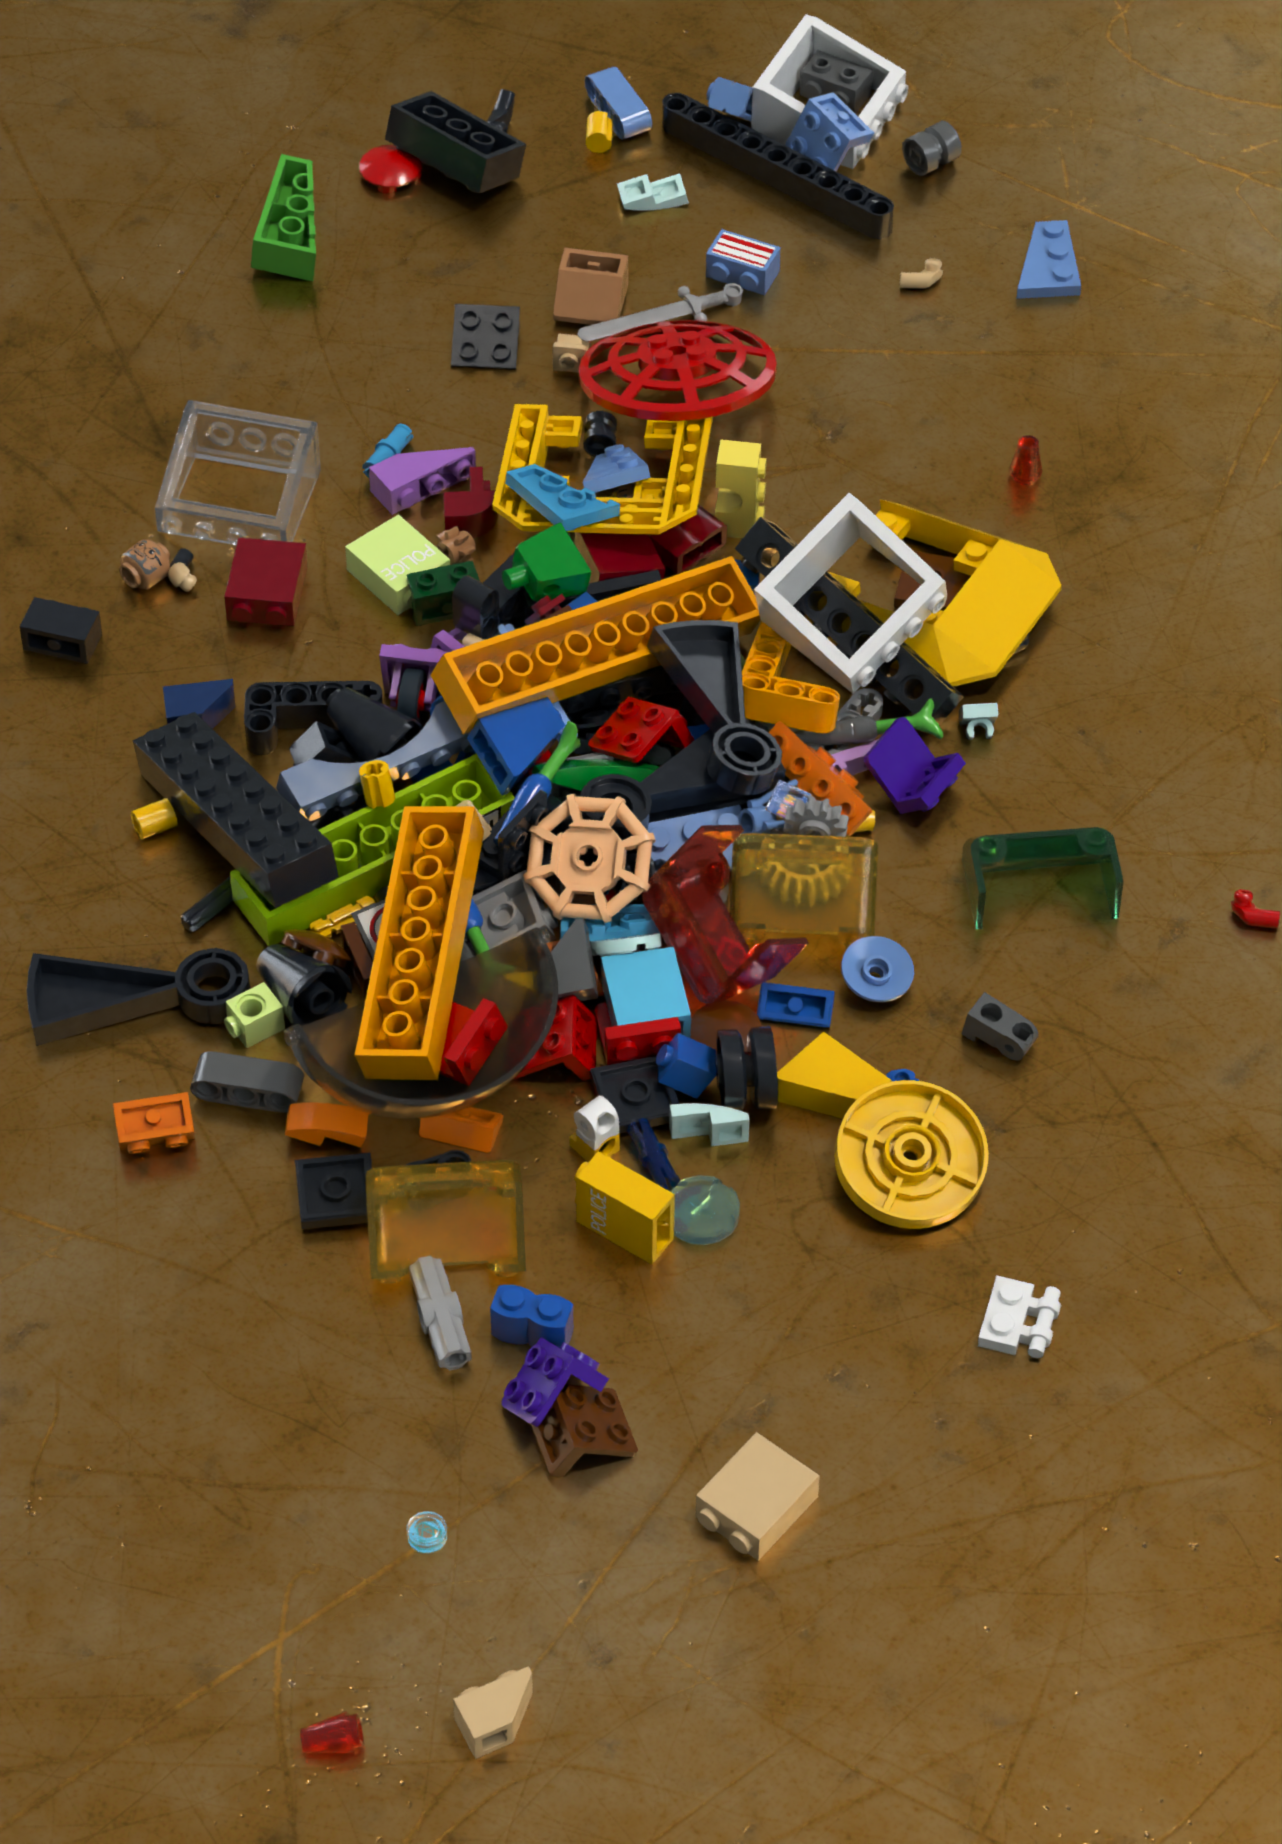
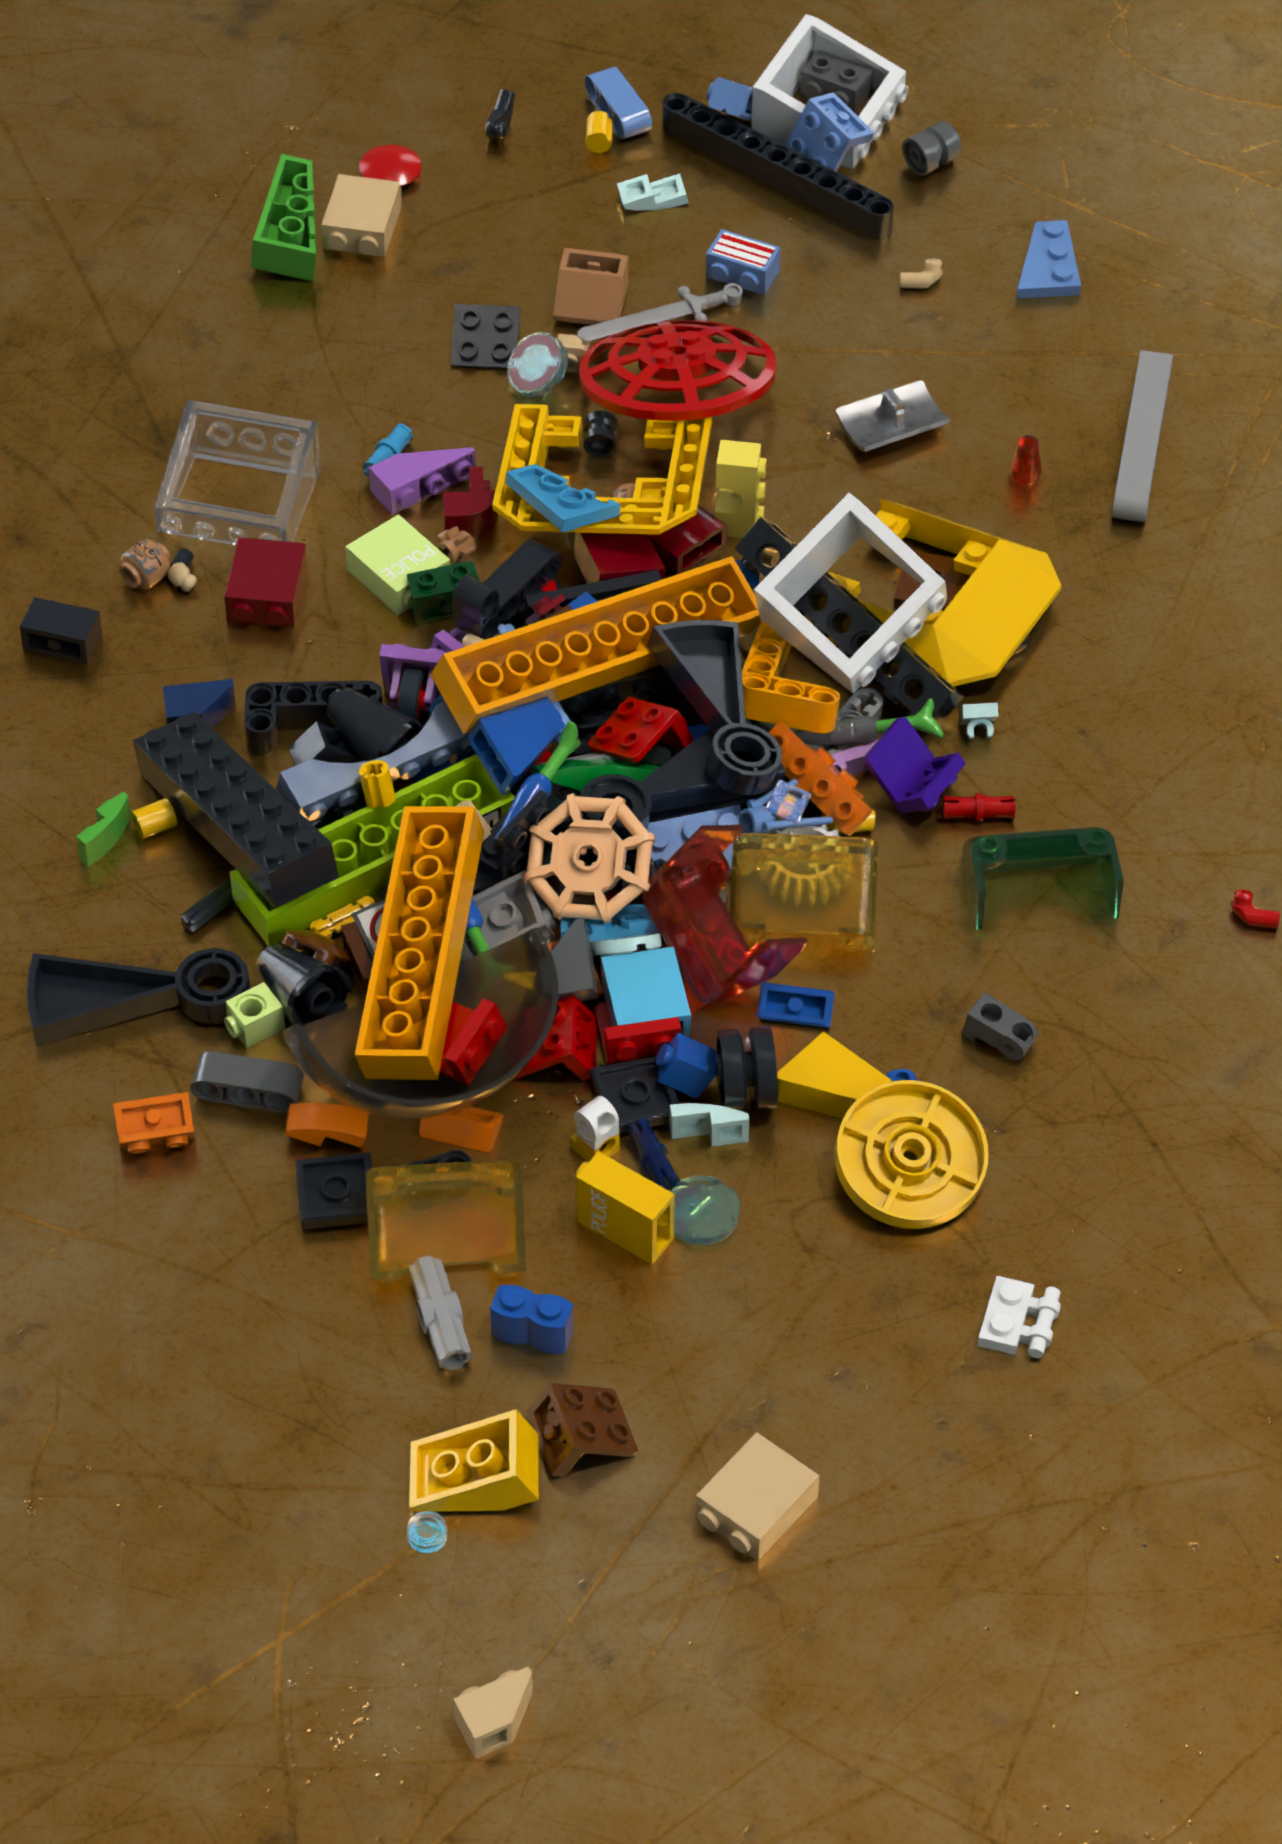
(111, 823): none -> bright green slope
(333, 1735): clear red cone -> none
(361, 215): none -> tan brick
(455, 142): black brick -> none
(476, 1466): none -> yellow slope
(537, 364): none -> clear light blue tile
(544, 1376): dark purple bracket -> none
(548, 566): green torso -> none
(615, 468): medium blue wing -> none
(815, 819): light grey gear -> none
(882, 957): medium blue dish -> none
(890, 416): none -> flat silver shield
(979, 807): none -> red pin
(1142, 436): none -> light grey beam

